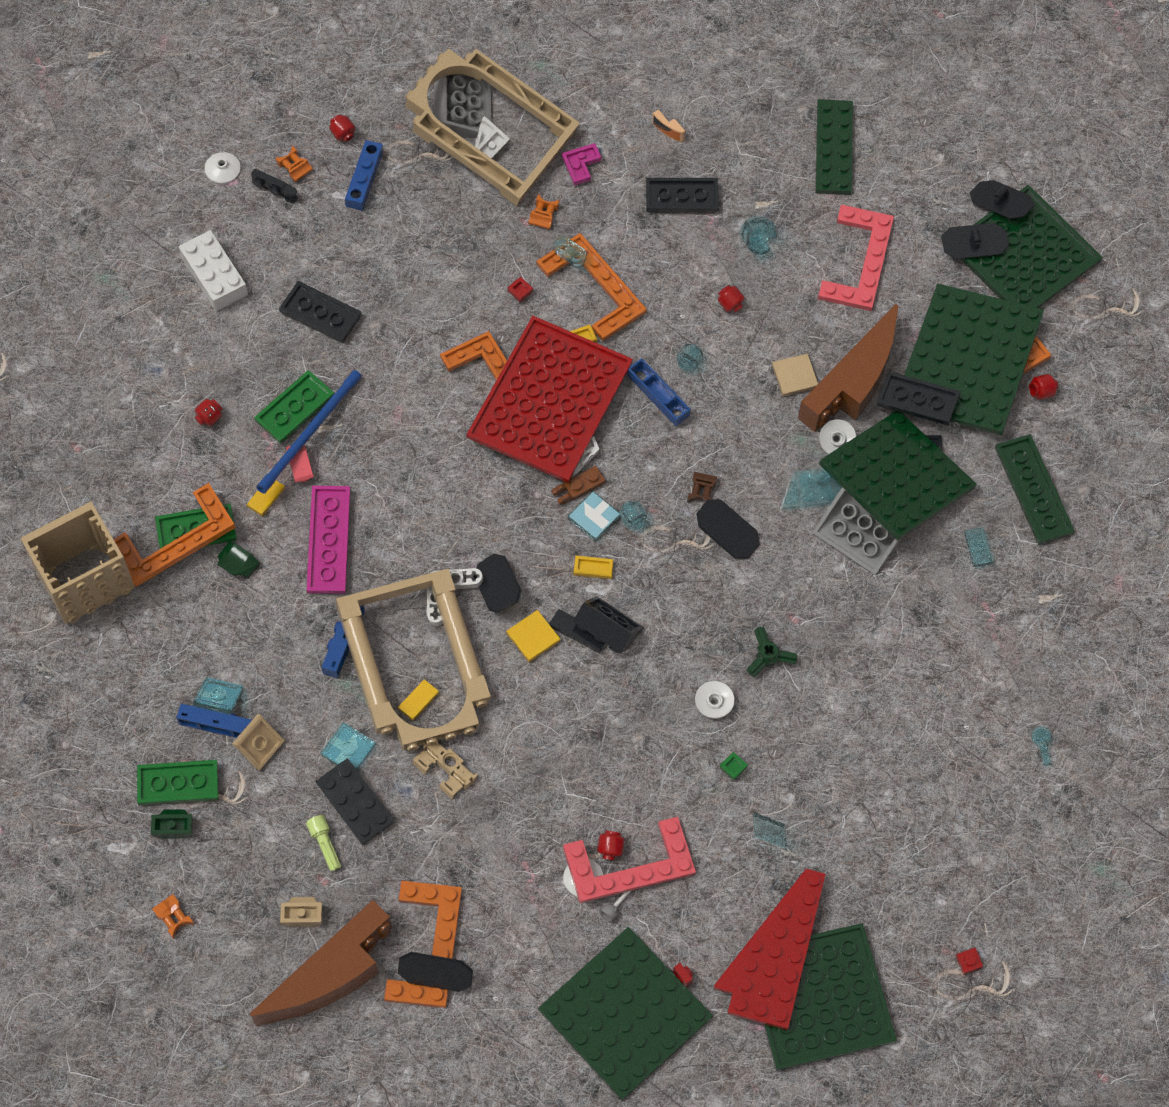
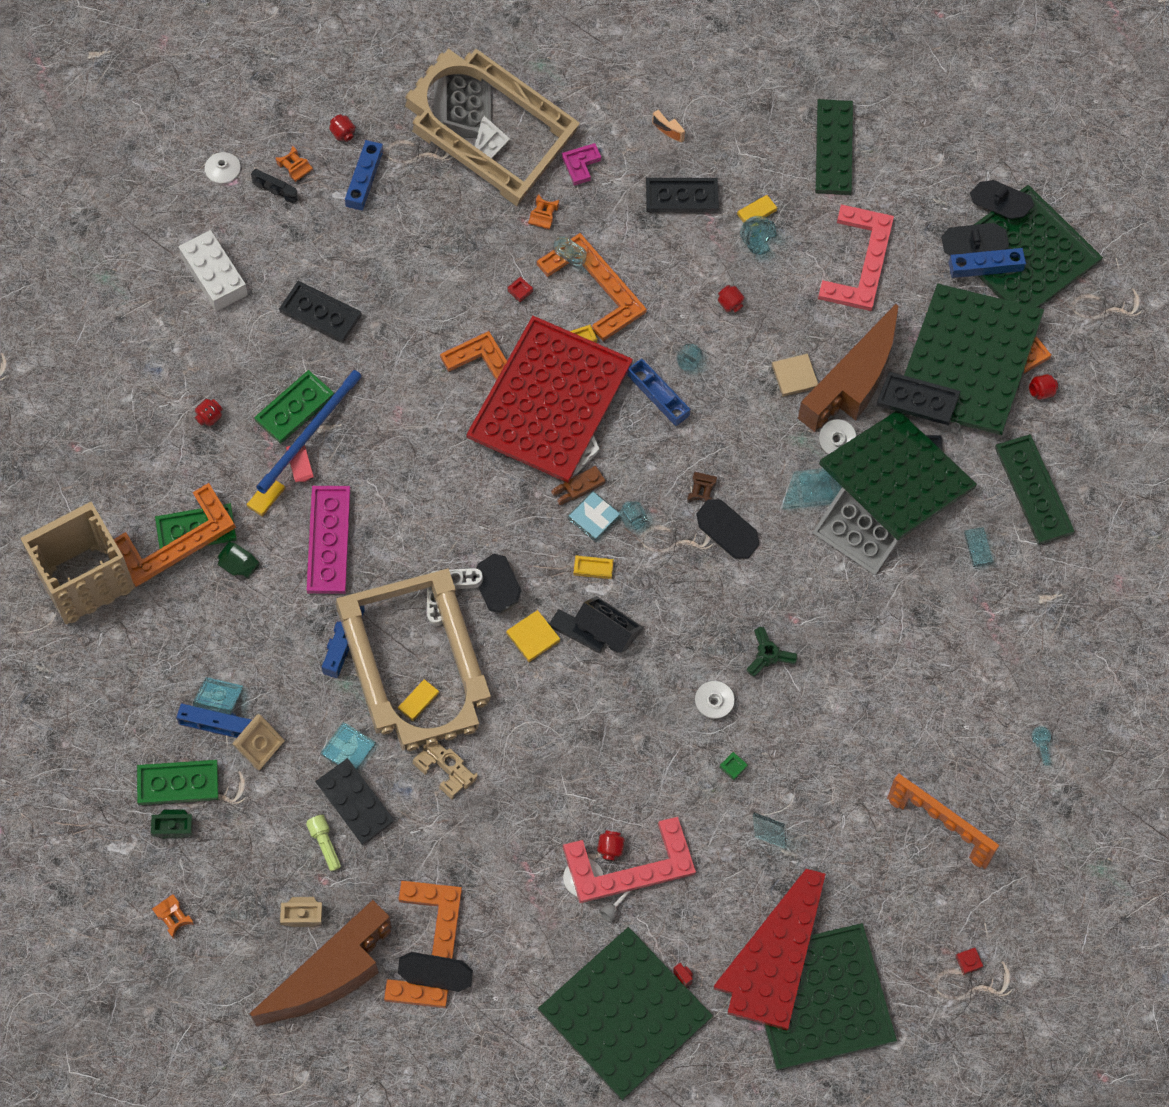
(761, 207): none -> yellow tile
(904, 790): none -> orange plate
(987, 263): none -> blue piece

